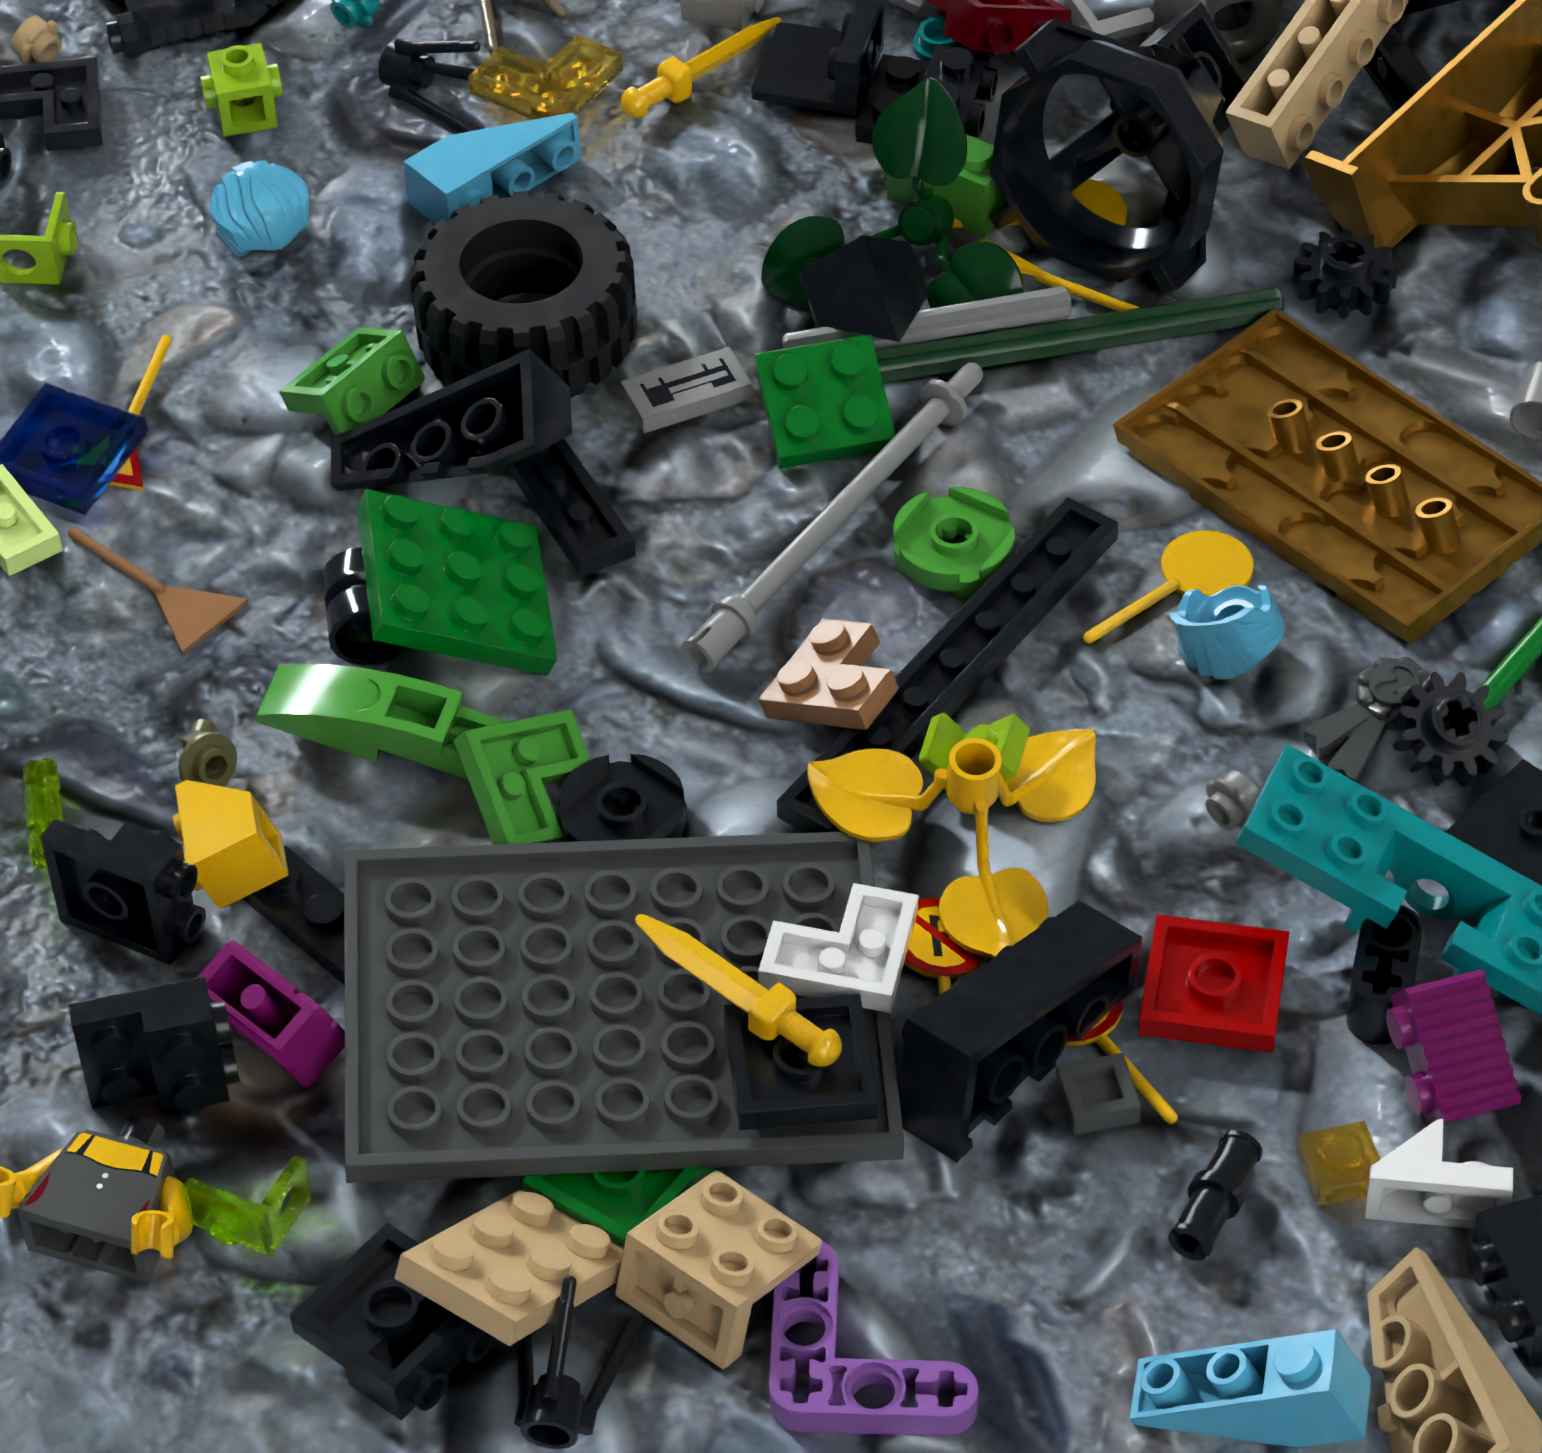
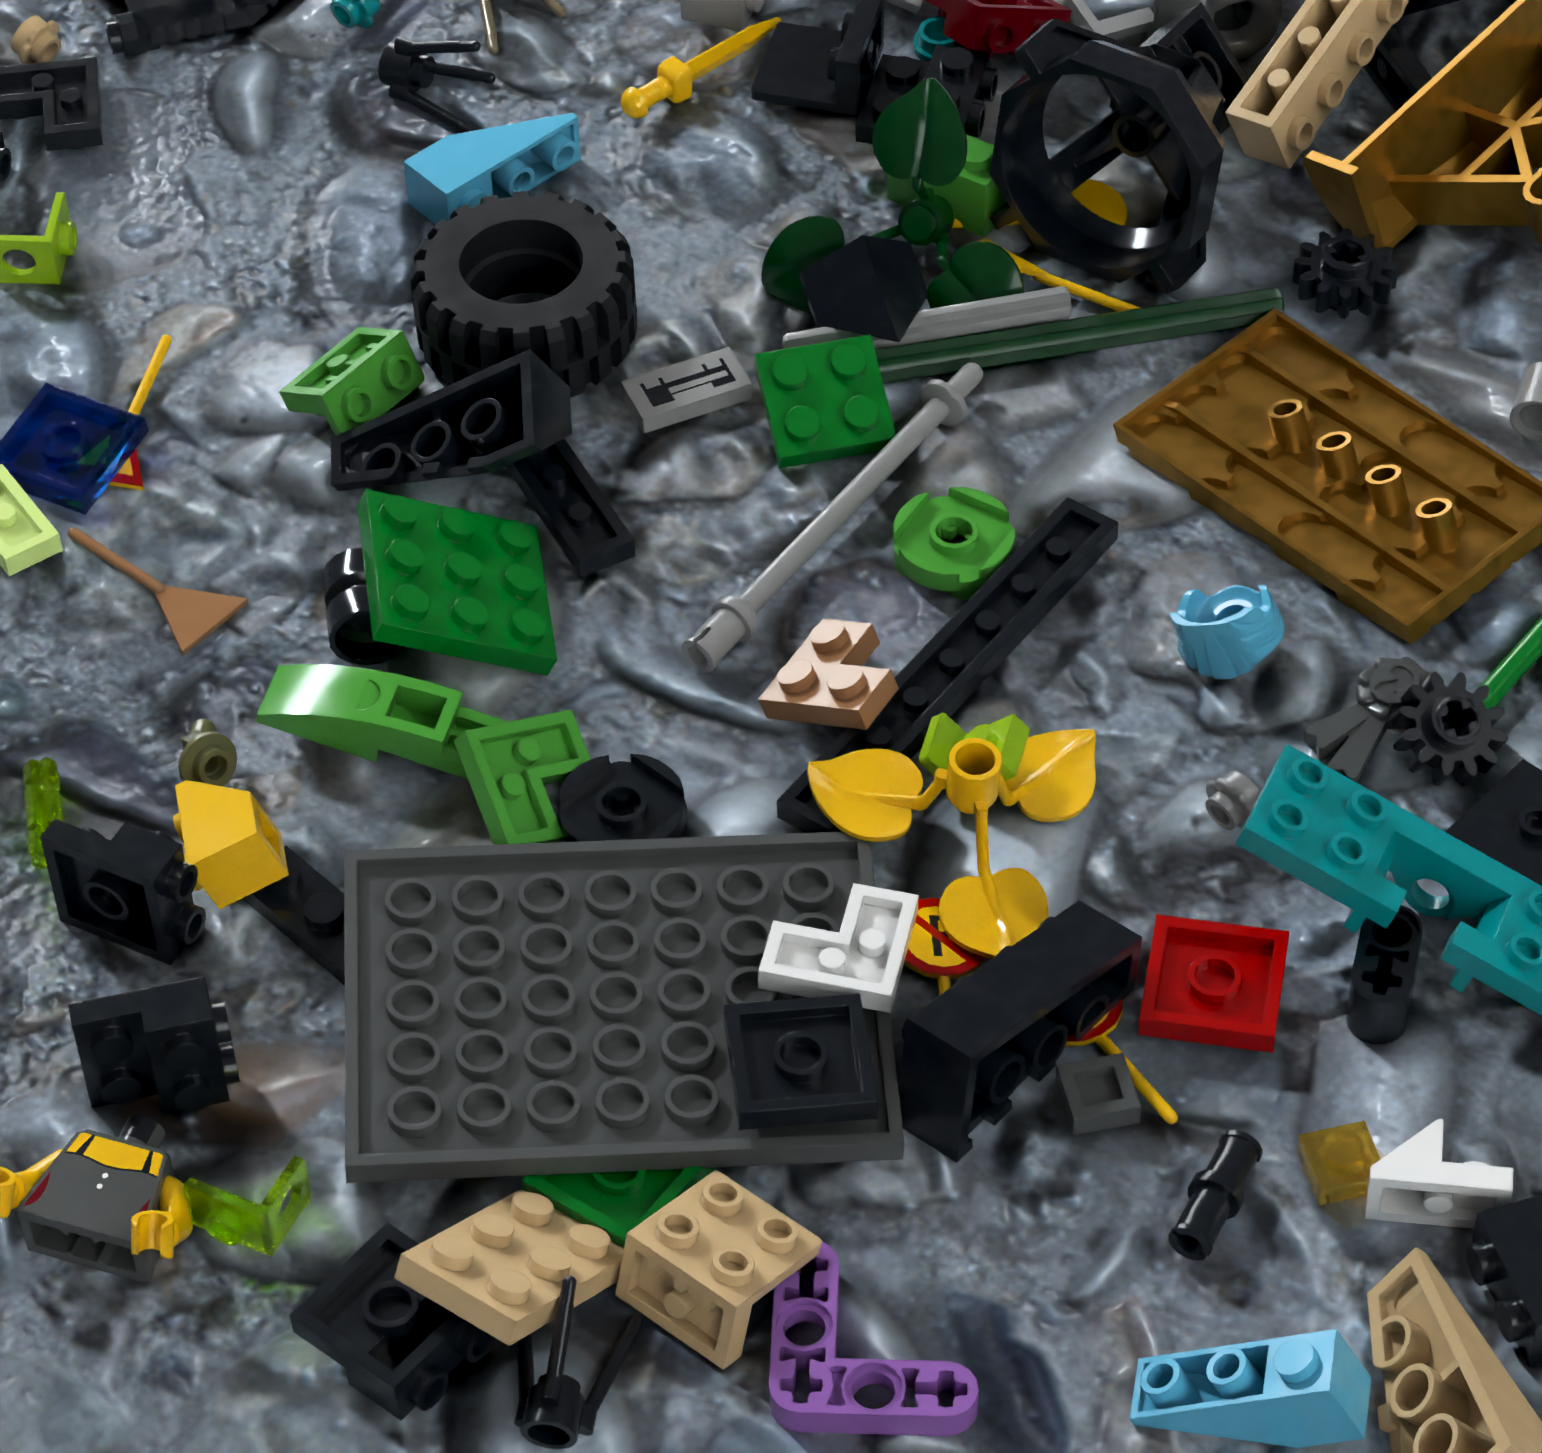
(242, 89): lime brick -> none
(259, 207): medium azure hair -> none
(273, 1014): magenta brick -> none
(551, 88): clear yellow plate -> none
(768, 1011): yellow sword -> none
(1190, 562): yellow piece -> none
(1452, 1049): magenta brick -> none

